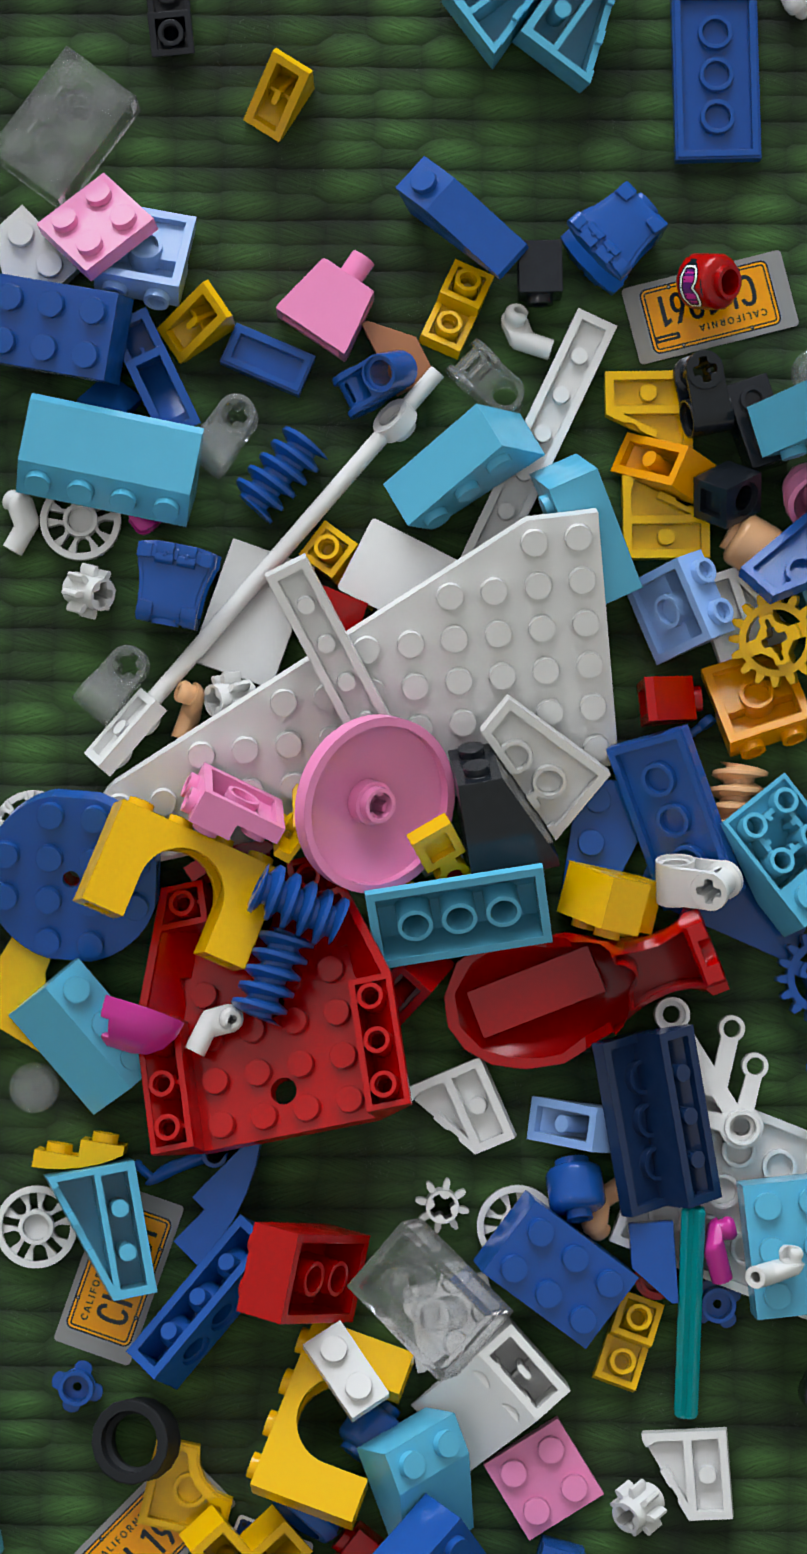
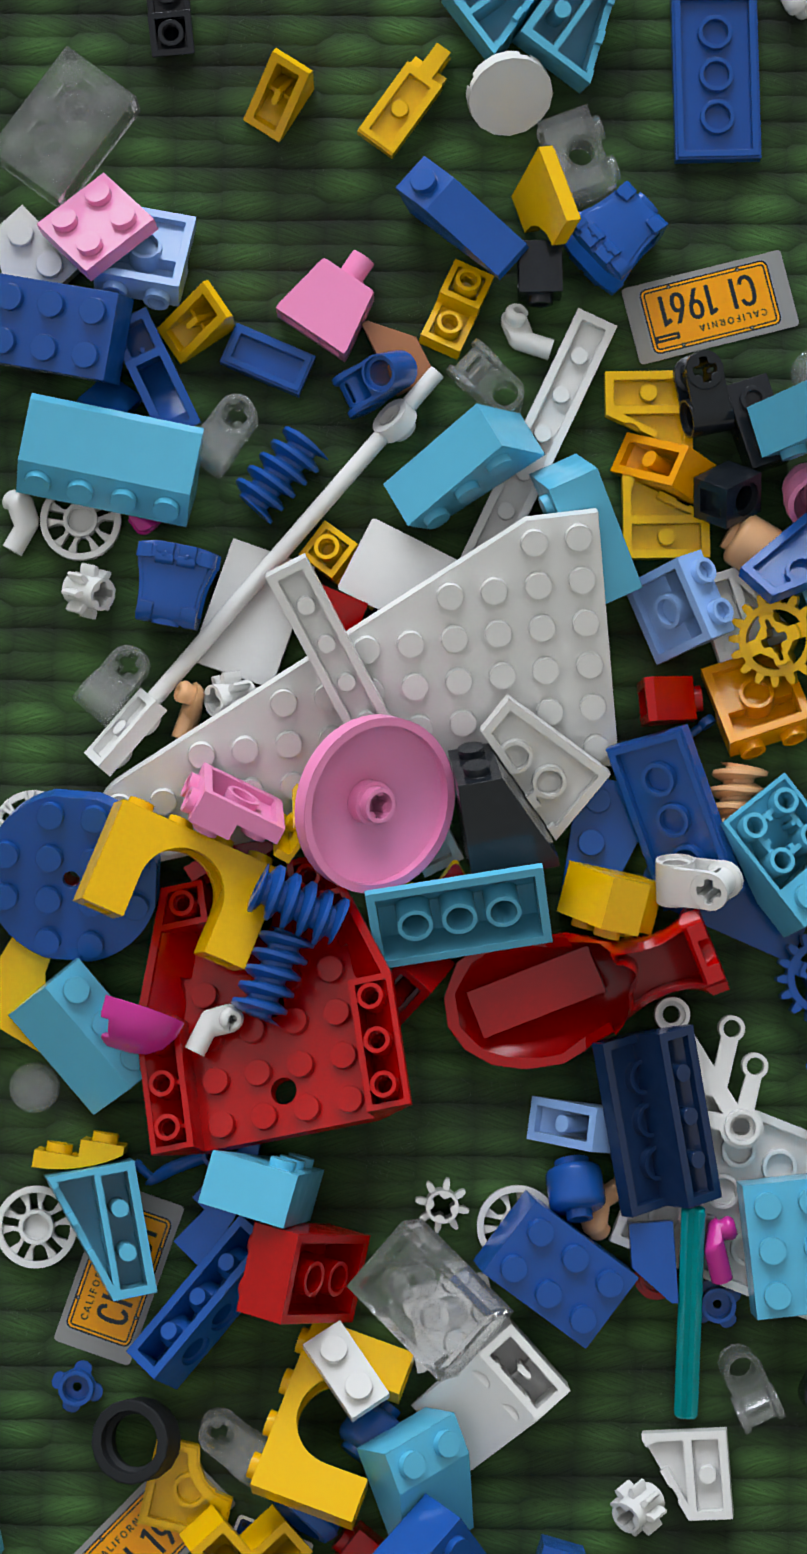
(238, 1447): none -> clear piece
(262, 1187): none -> medium azure wedge
(405, 102): none -> yellow hinge
(439, 847): yellow plate -> none
(467, 1105): white wing -> none
(509, 93): none -> white tile
(543, 1478): bright pink plate -> none
(545, 198): none -> yellow tile
(575, 131): none -> clear brick
(628, 1341): yellow slope -> none
(708, 281): red head -> none
(752, 1393): none -> clear piece
(777, 1270): white arm -> none

